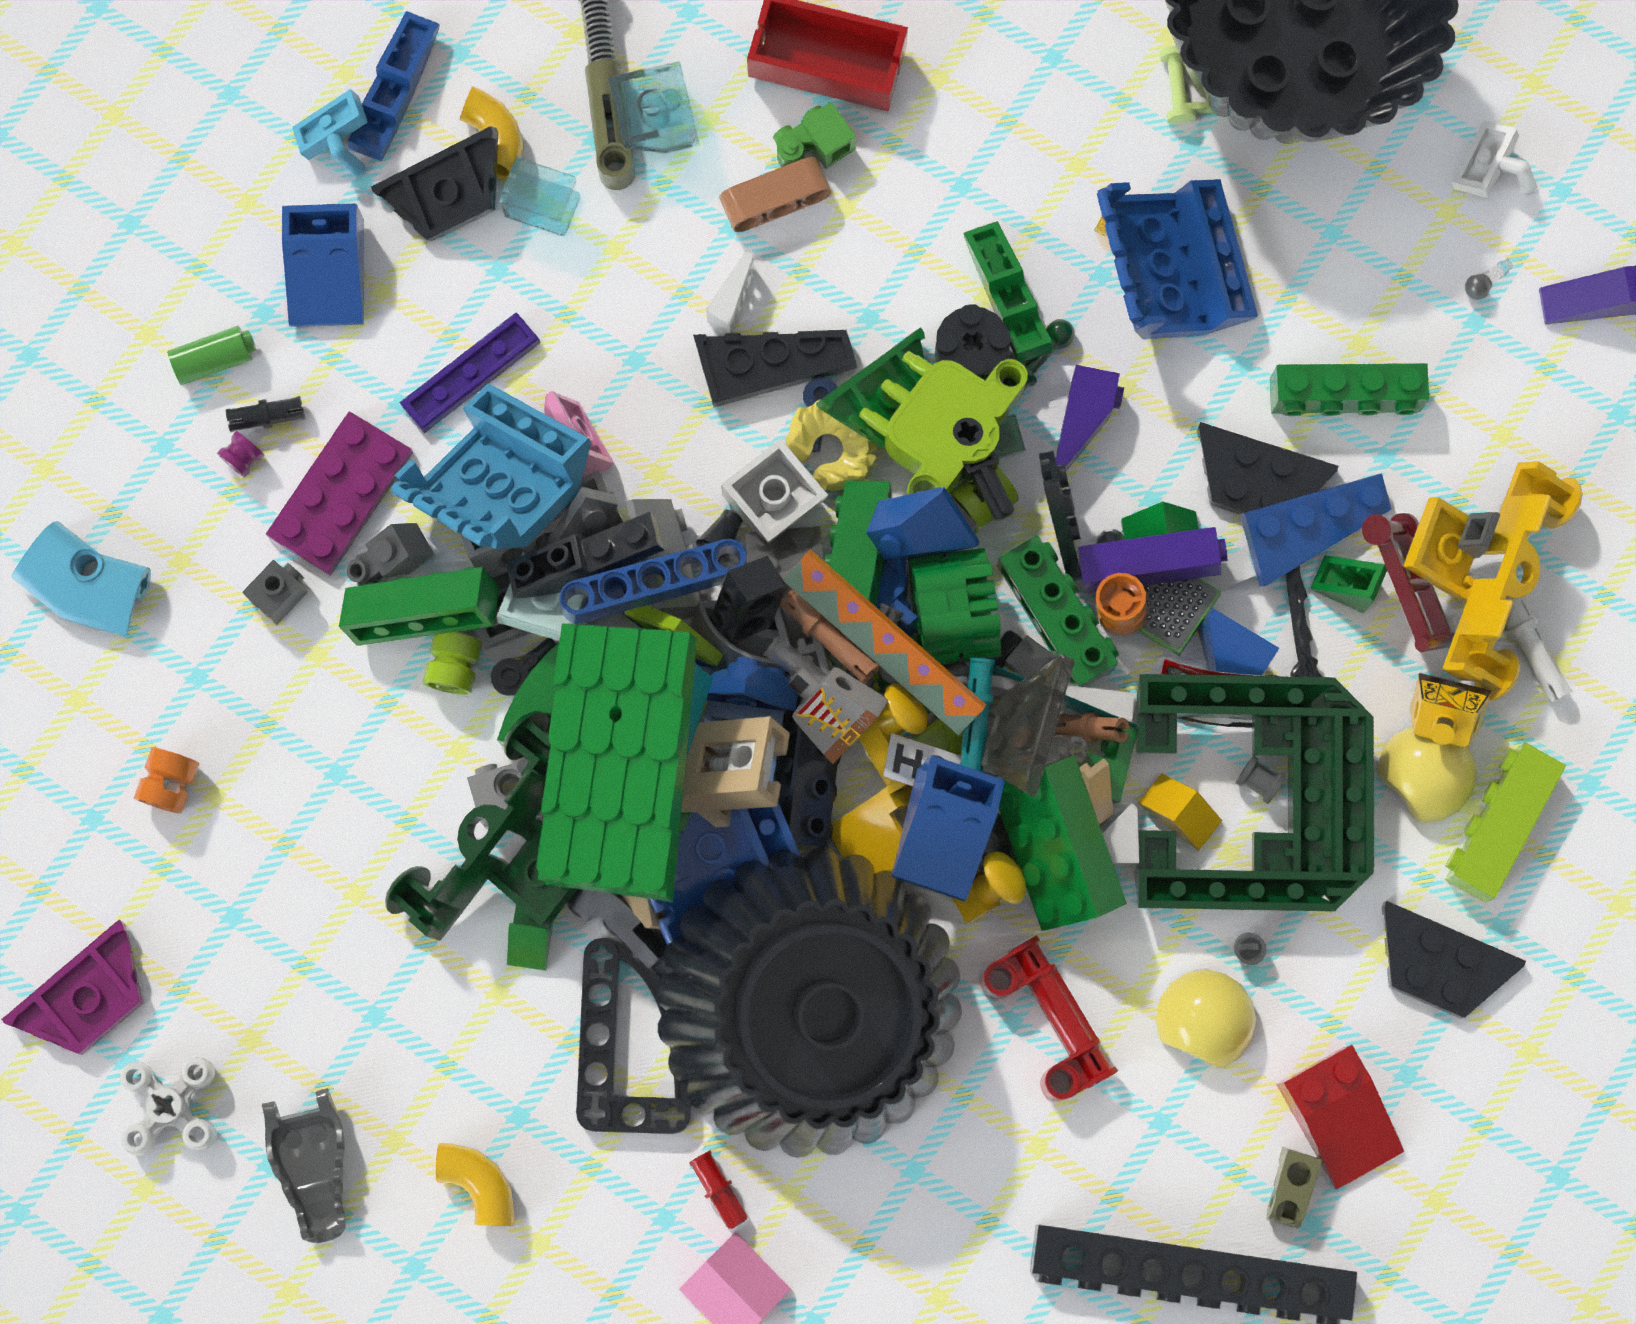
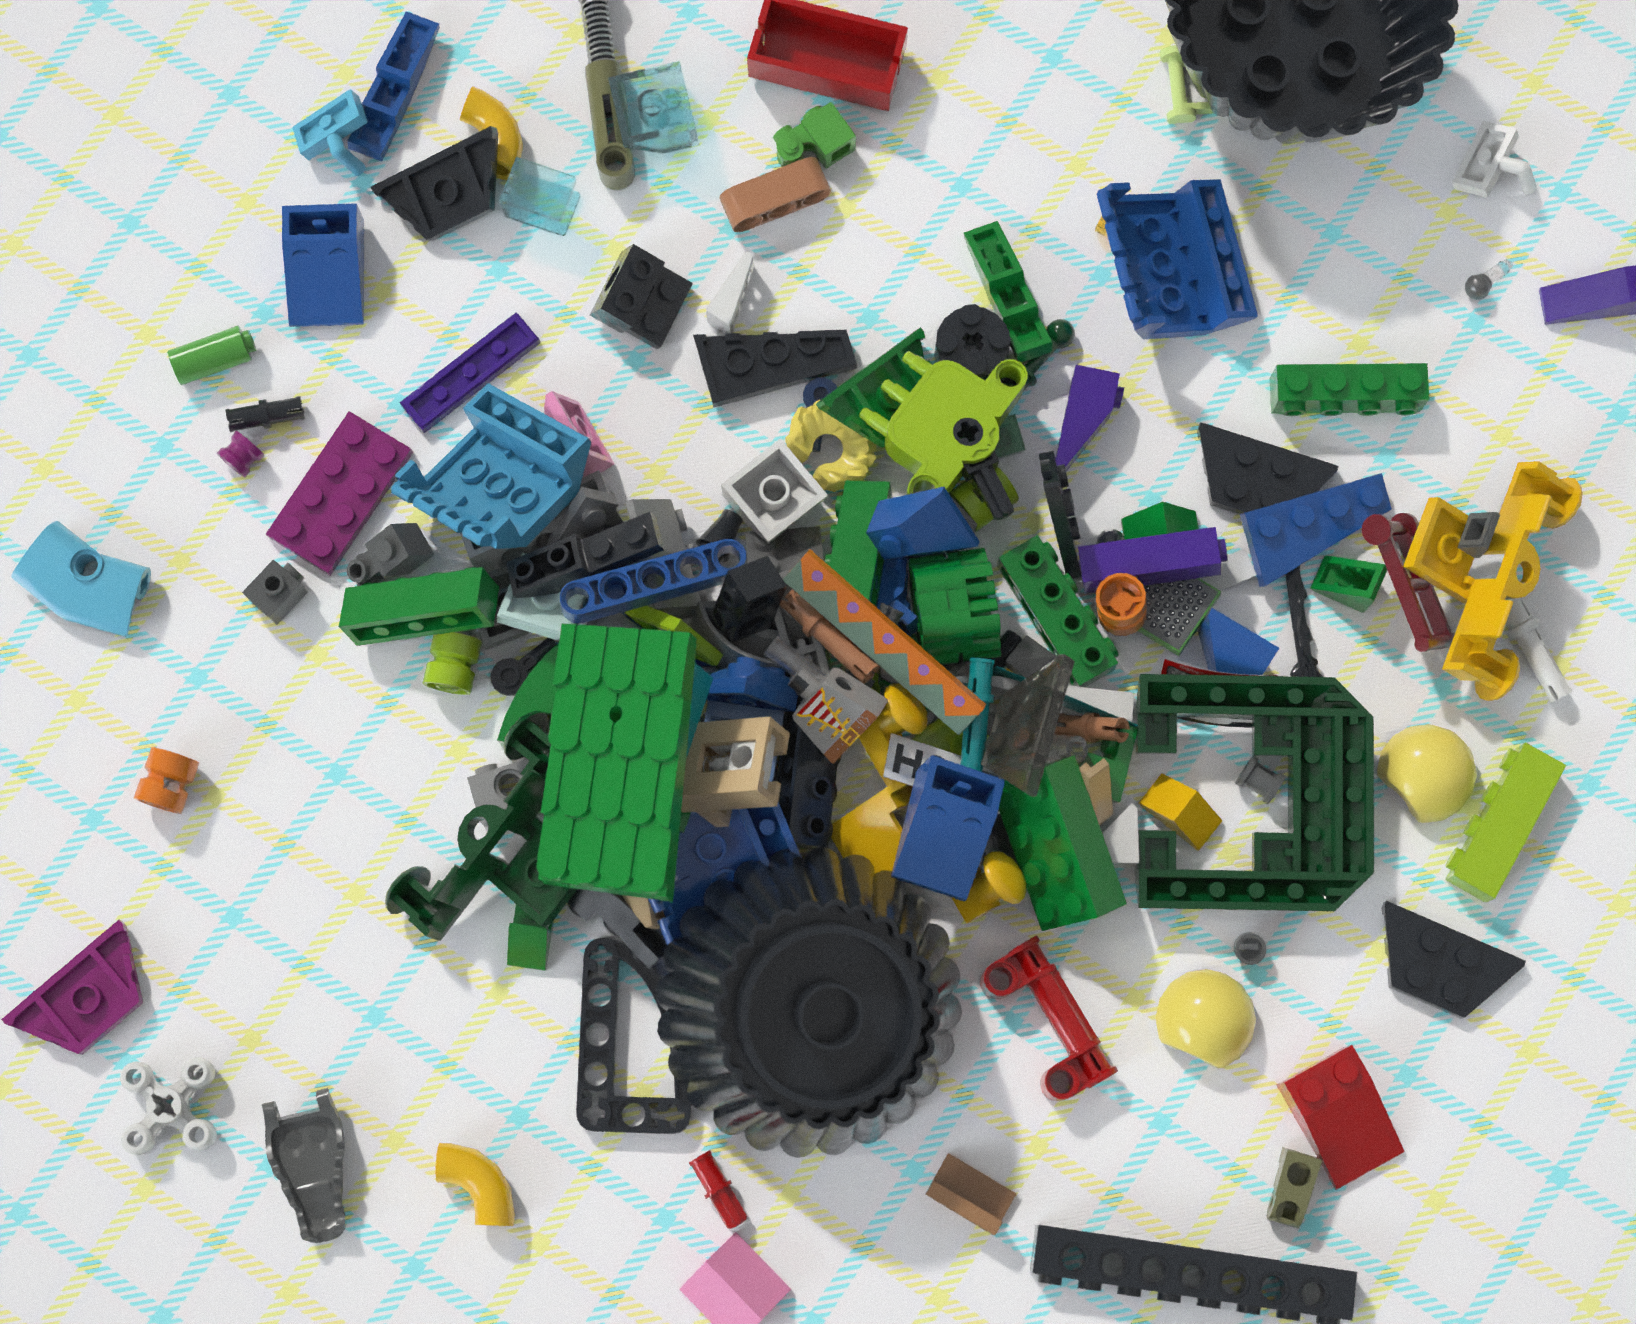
(641, 297): none -> black brick
(970, 1194): none -> medium nougat panel
(1447, 710): yellow torso -> none

